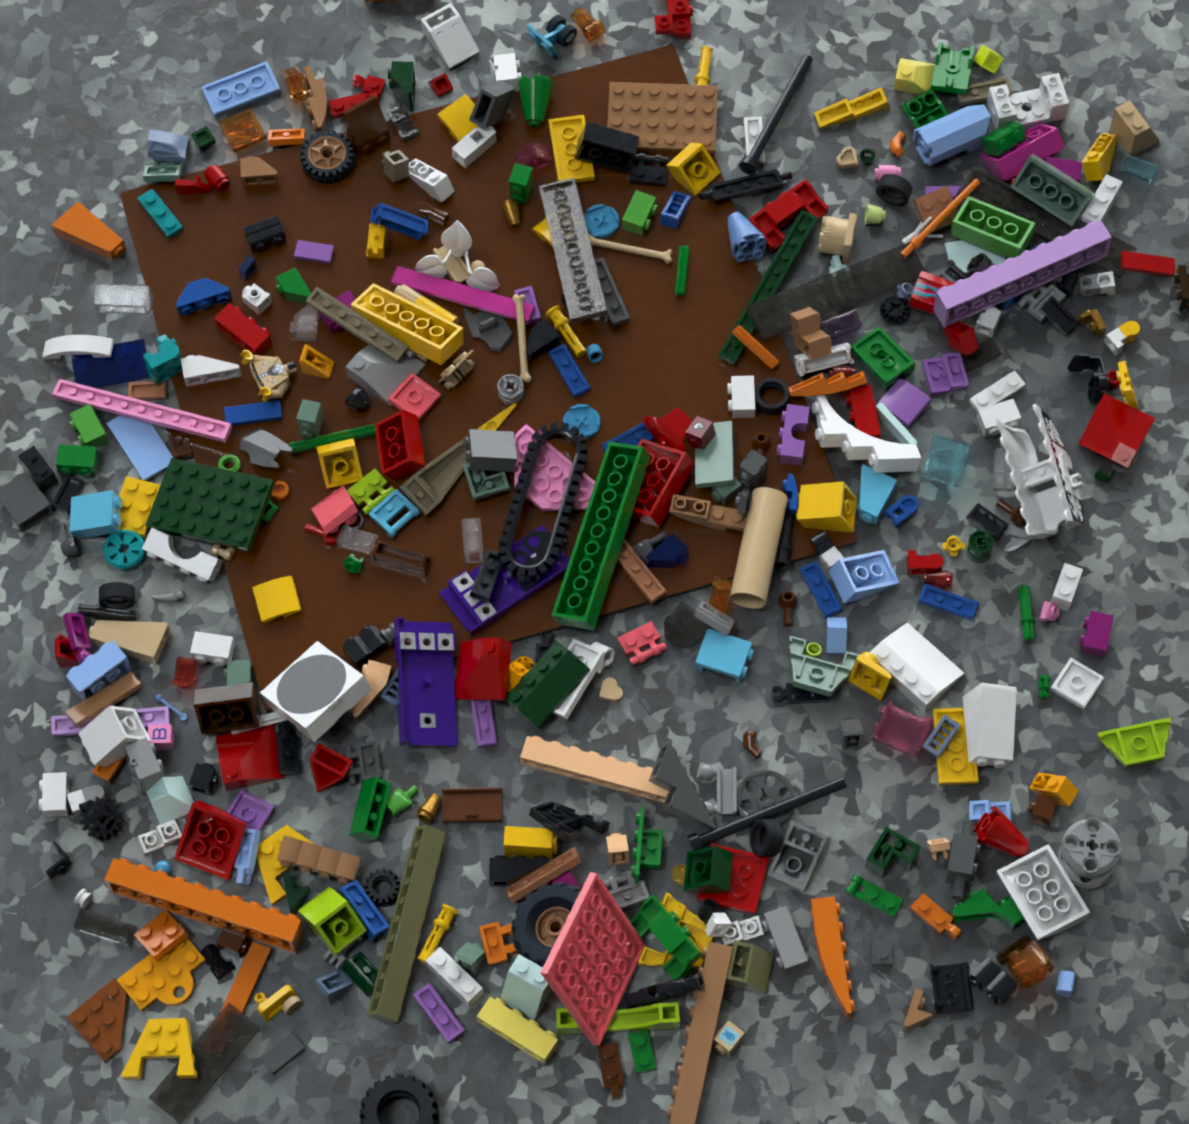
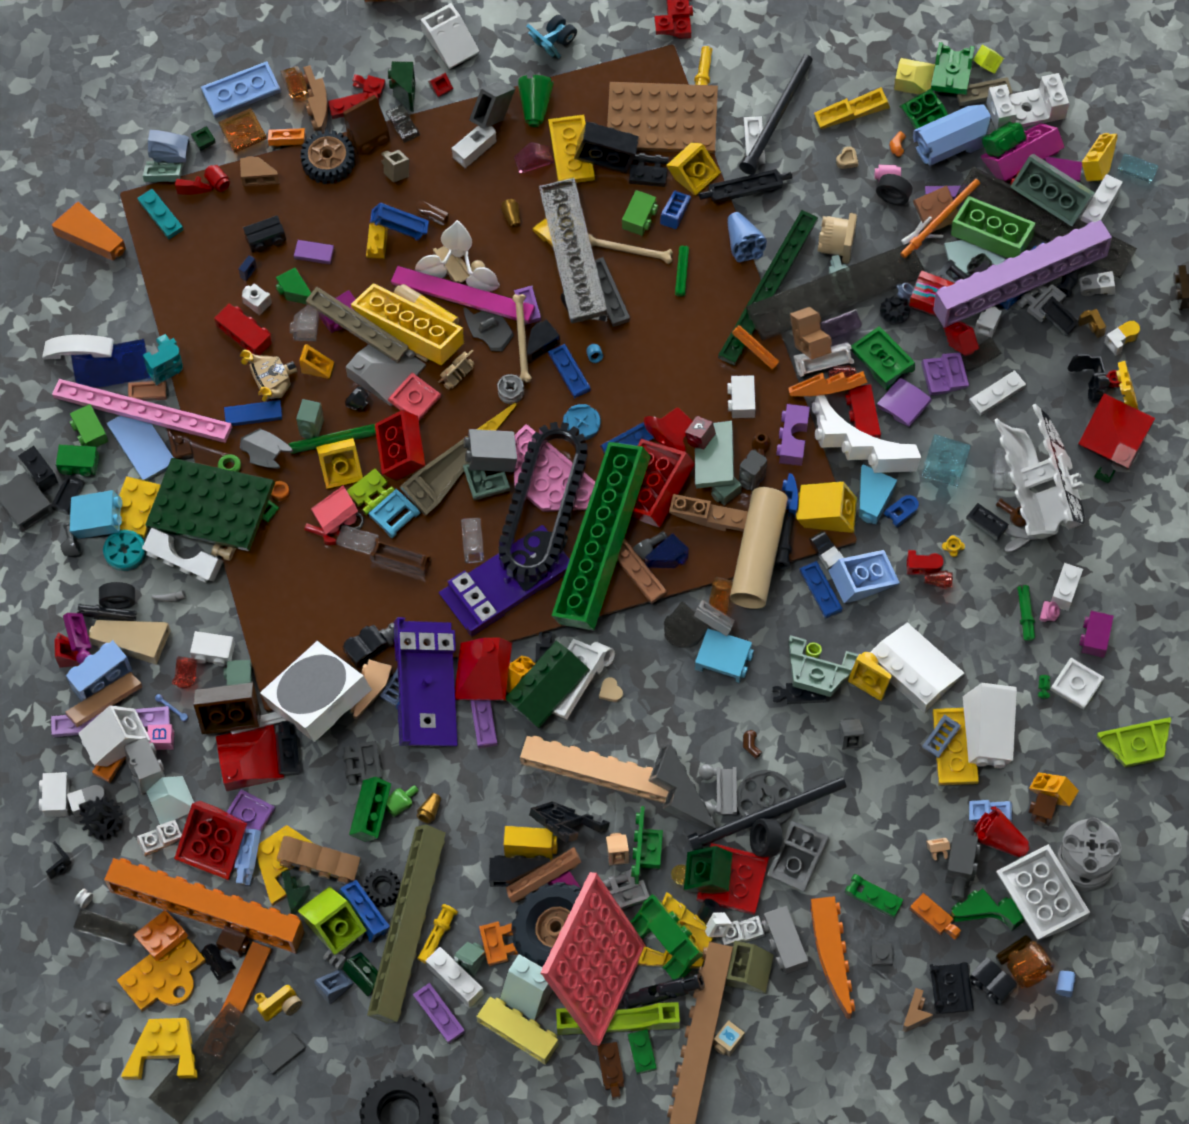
(102, 1020): dark orange plate -> none
(123, 299): clear brick -> none
(164, 866): dark azure piece -> none
(202, 295): blue slope -> none
(203, 779): black brick -> none
(204, 370): white slope -> none
(277, 599): yellow slope -> none
(328, 766): red slope -> none
(352, 564): green plate -> none
(430, 180): white slope -> none
(457, 117): yellow slope -> none
(472, 802): reddish brown door -> none
(486, 576): black plate -> none
(506, 69): white brick -> none
(521, 183): green brick -> none
(562, 324): yellow pin -> none
(590, 27): clear orange piece -> none
(601, 221): dark azure tile -> none
(640, 638): coral plate -> none
(742, 500): dark grey plate -> none
(776, 384): black tyre -> none
(785, 210): red bracket -> none
(787, 606): reddish brown bar -> none
(836, 635): light blue slope -> none
(867, 159): dark green hinge -> none
(874, 214): yellowish green hat -> none
(892, 847): dark green brick -> none
(894, 425): light aqua tile -> none
(901, 730): clear pink panel -> none
(948, 602): blue tile -> none
(979, 546): dark green wheel -> none
(1004, 411): white brick -> none
(1131, 129): tan slope -> none
(1147, 263): red tile -> none

